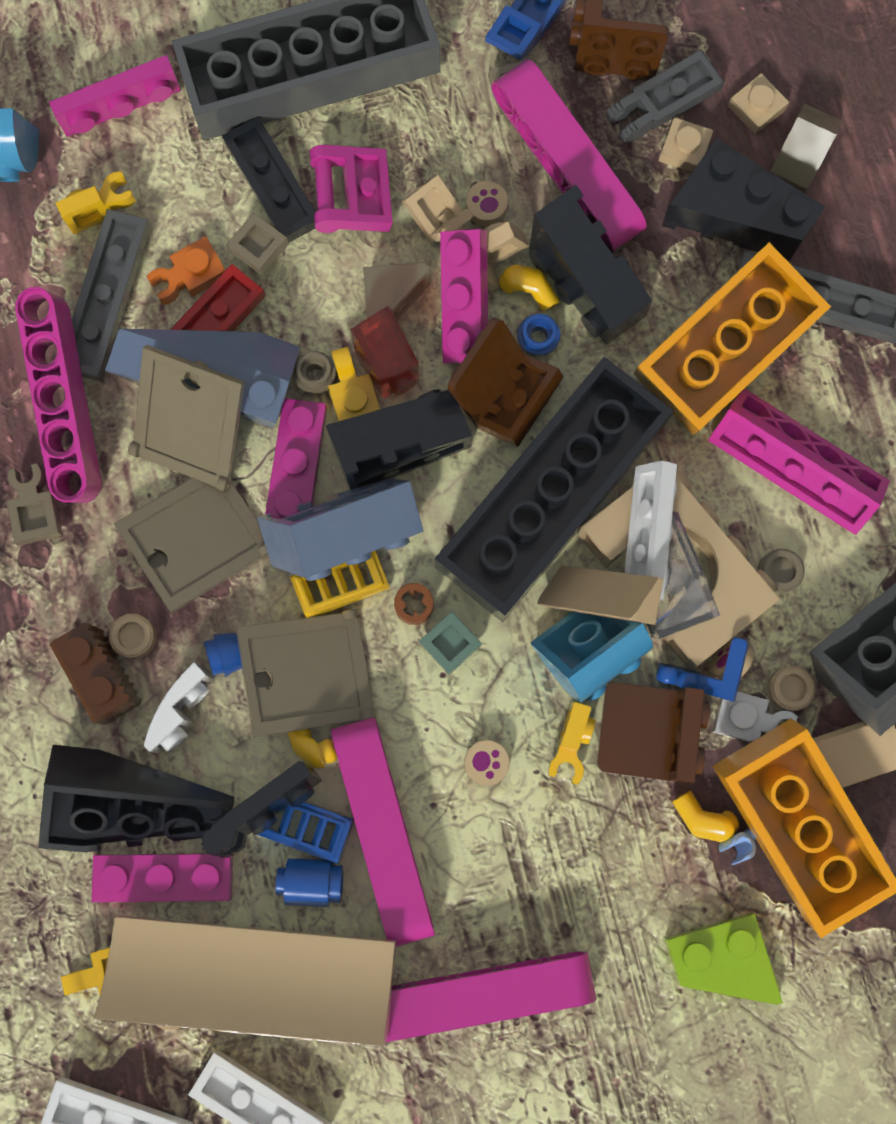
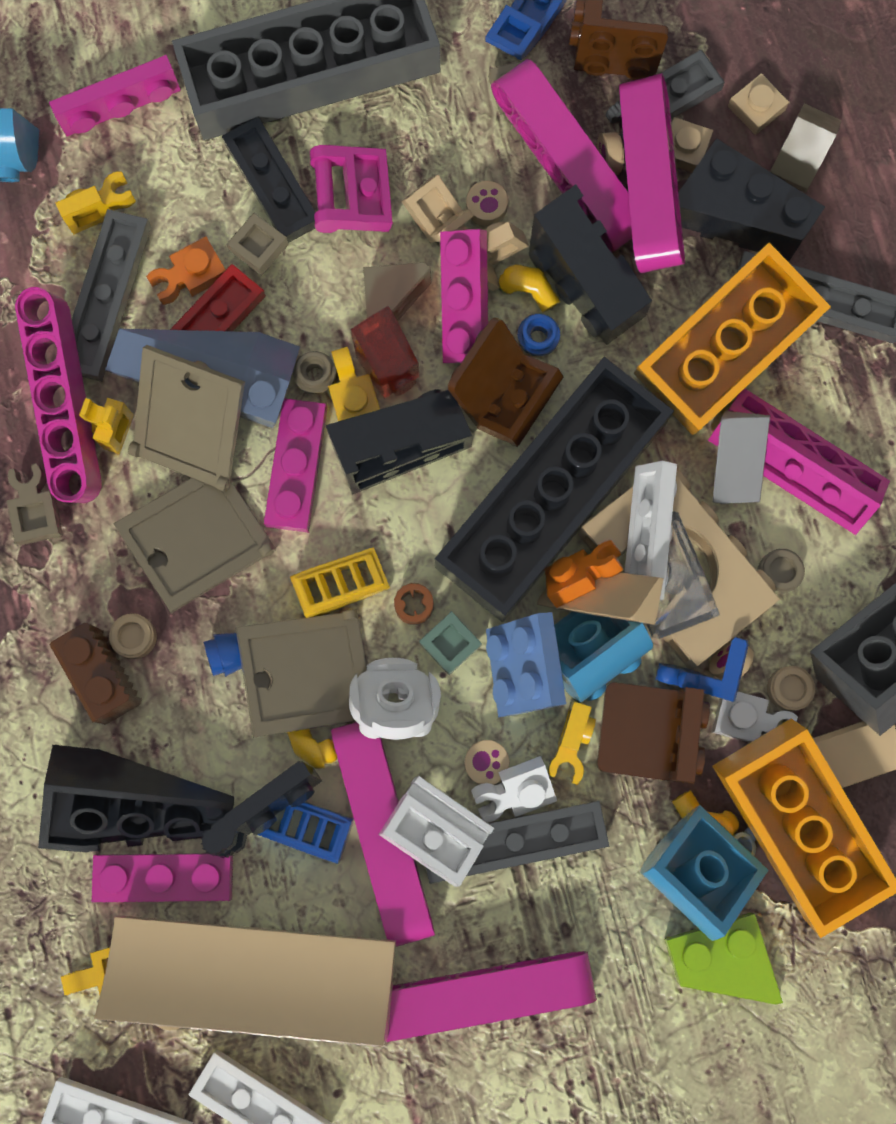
(109, 422): none -> yellow plate
(169, 721): white slope -> none
(310, 882): blue brick -> none
(342, 529): sand blue wedge -> none
(389, 719): none -> white plate
(436, 831): none -> white plate
(522, 790): none -> white plate
(525, 665): none -> medium blue plate
(540, 838): none -> dark grey plate
(576, 574): none -> orange plate
(612, 150): none -> tan tile
(651, 174): none -> dark pink beam
(704, 872): none -> dark azure brick
(741, 457): none -> light grey slope

